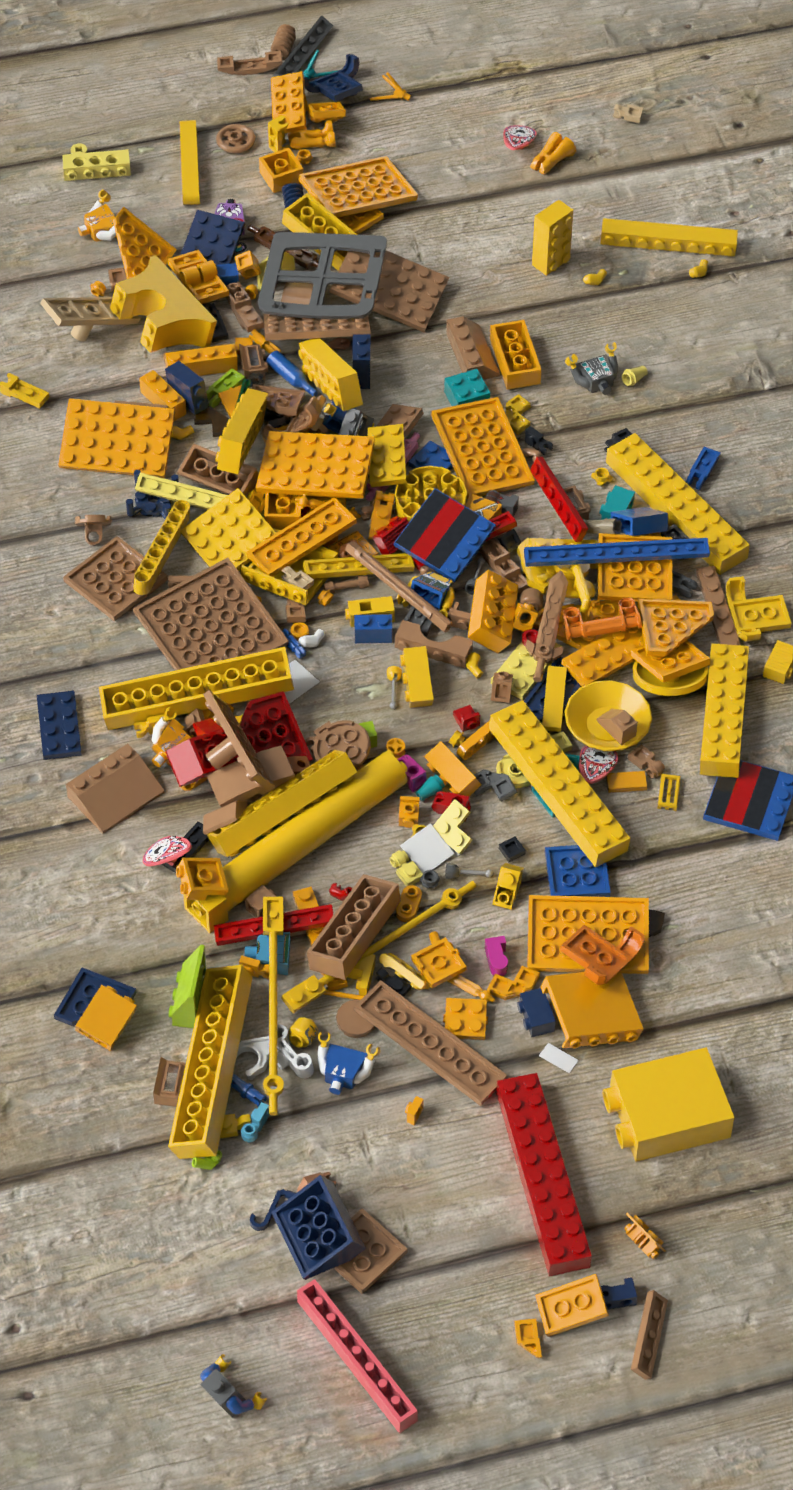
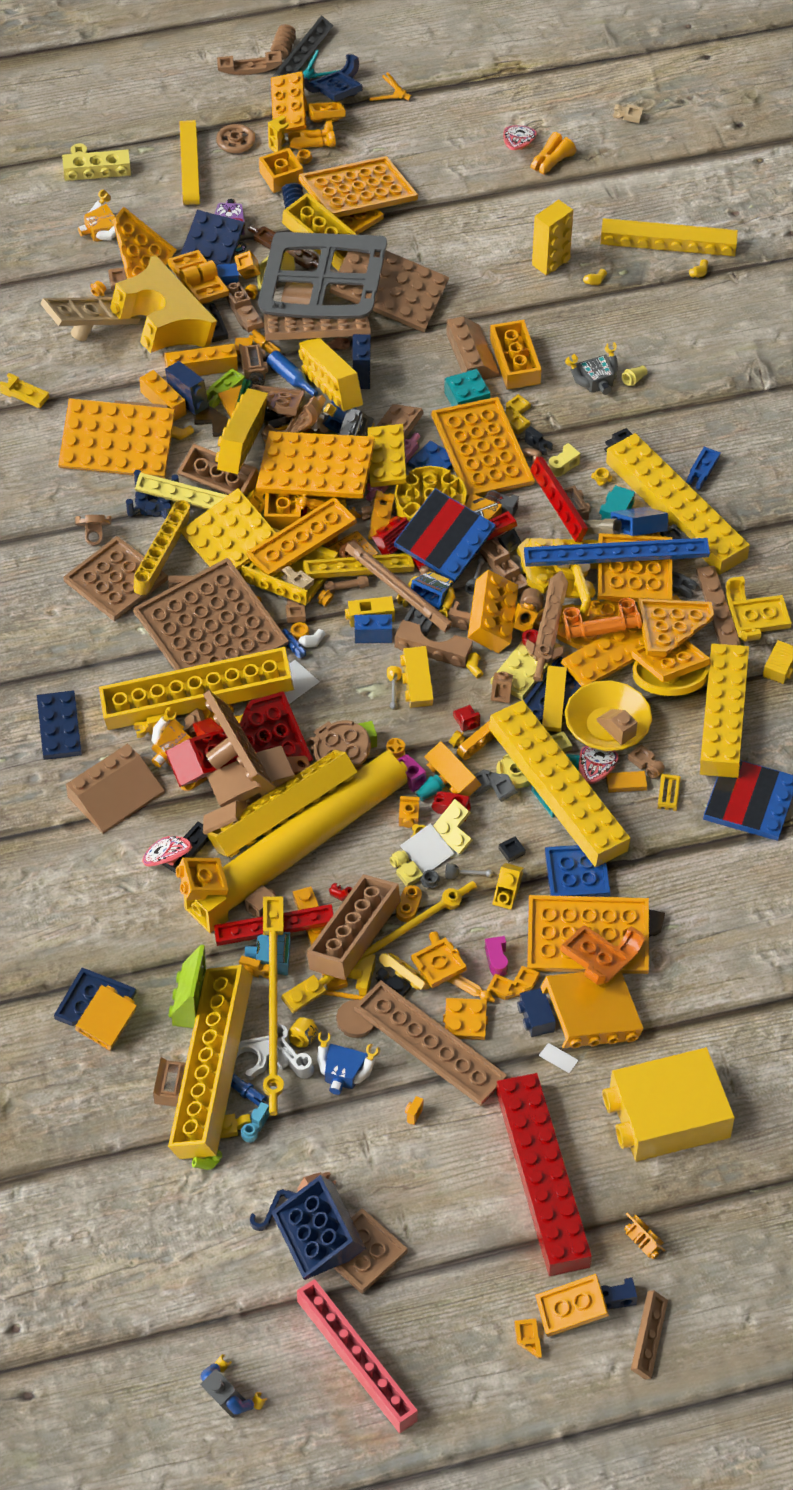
(564, 461): none -> light yellow leg

